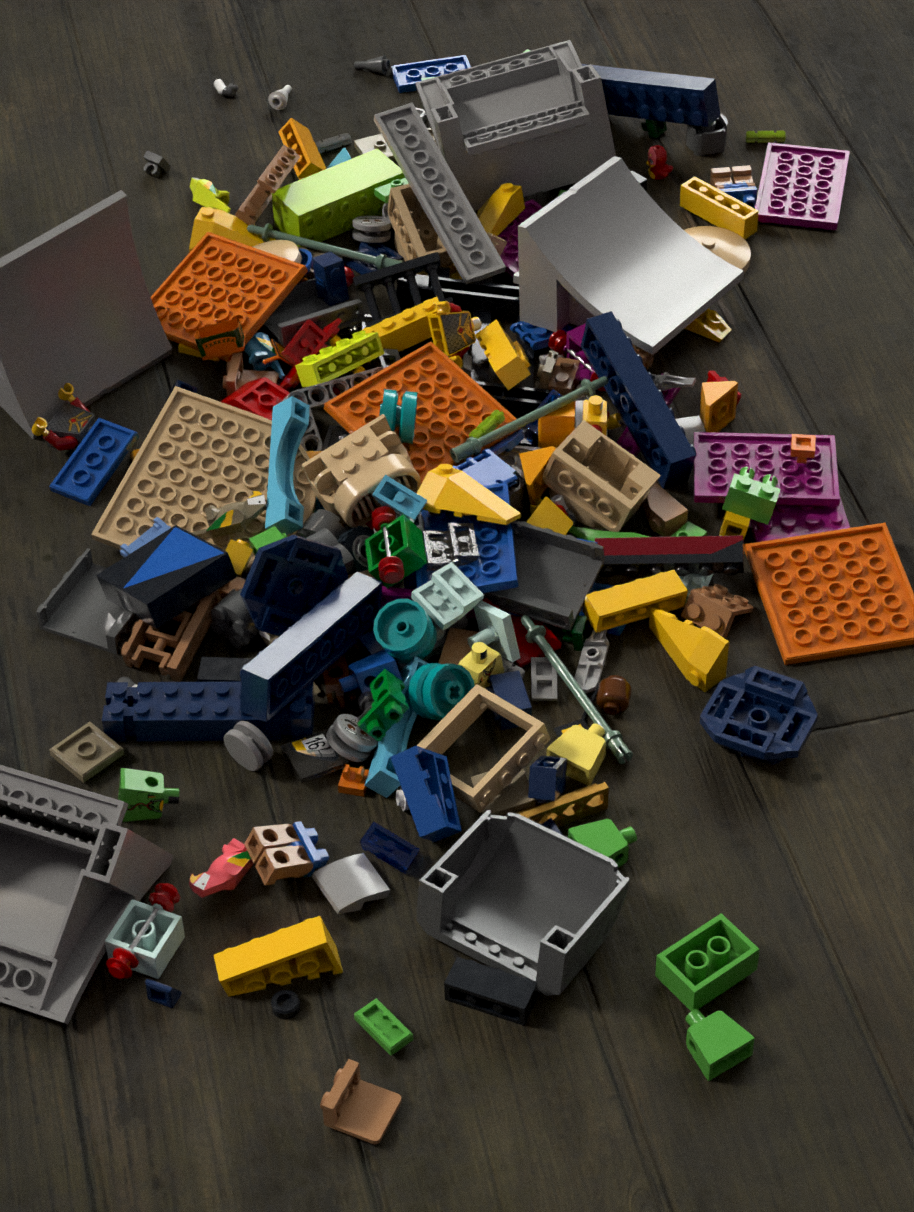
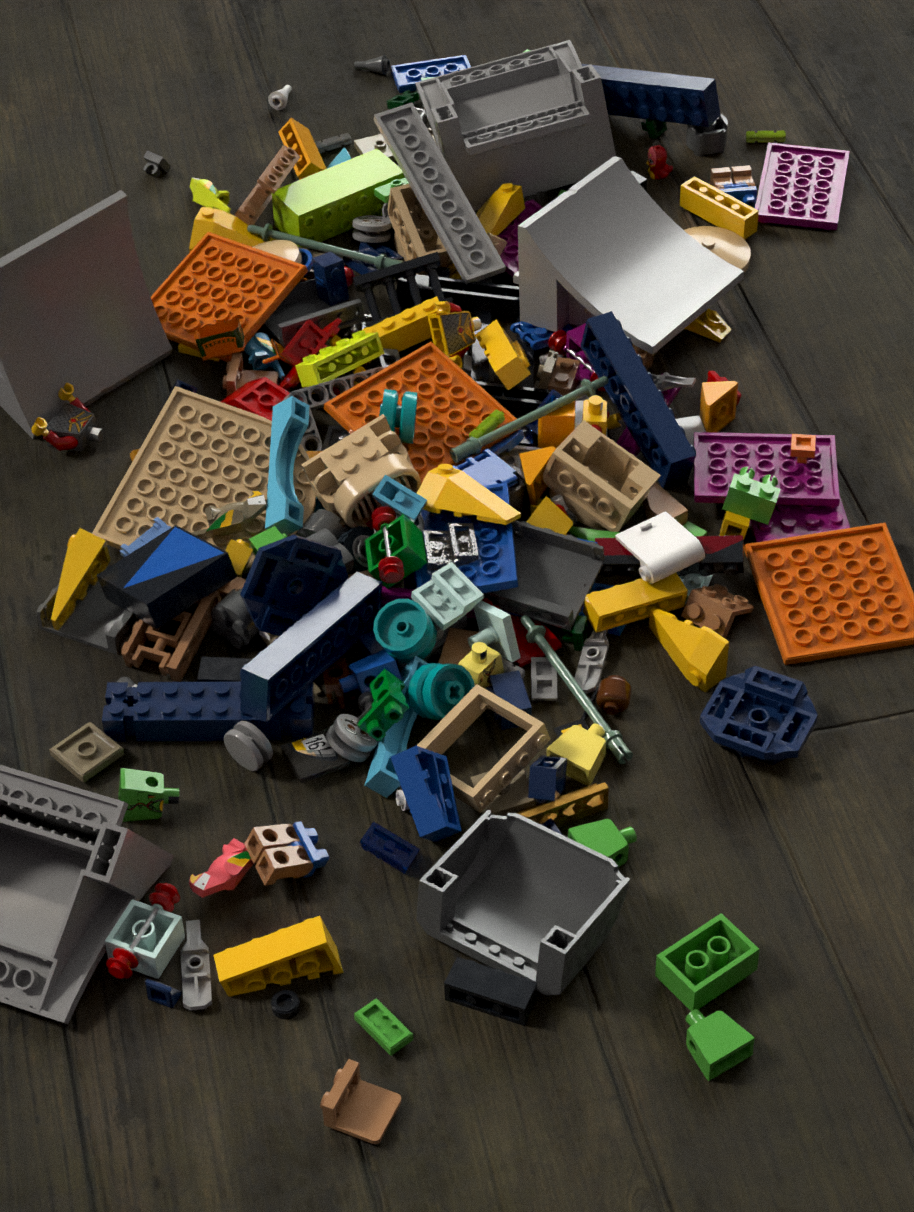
(84, 559): none -> yellow wedge
(94, 461): blue tile -> none
(195, 979): none -> light grey piece
(230, 91): arm -> none
(350, 883): light grey slope -> none
(353, 781): orange tile -> none
(400, 100): none -> dark green plate
(661, 547): none -> white door

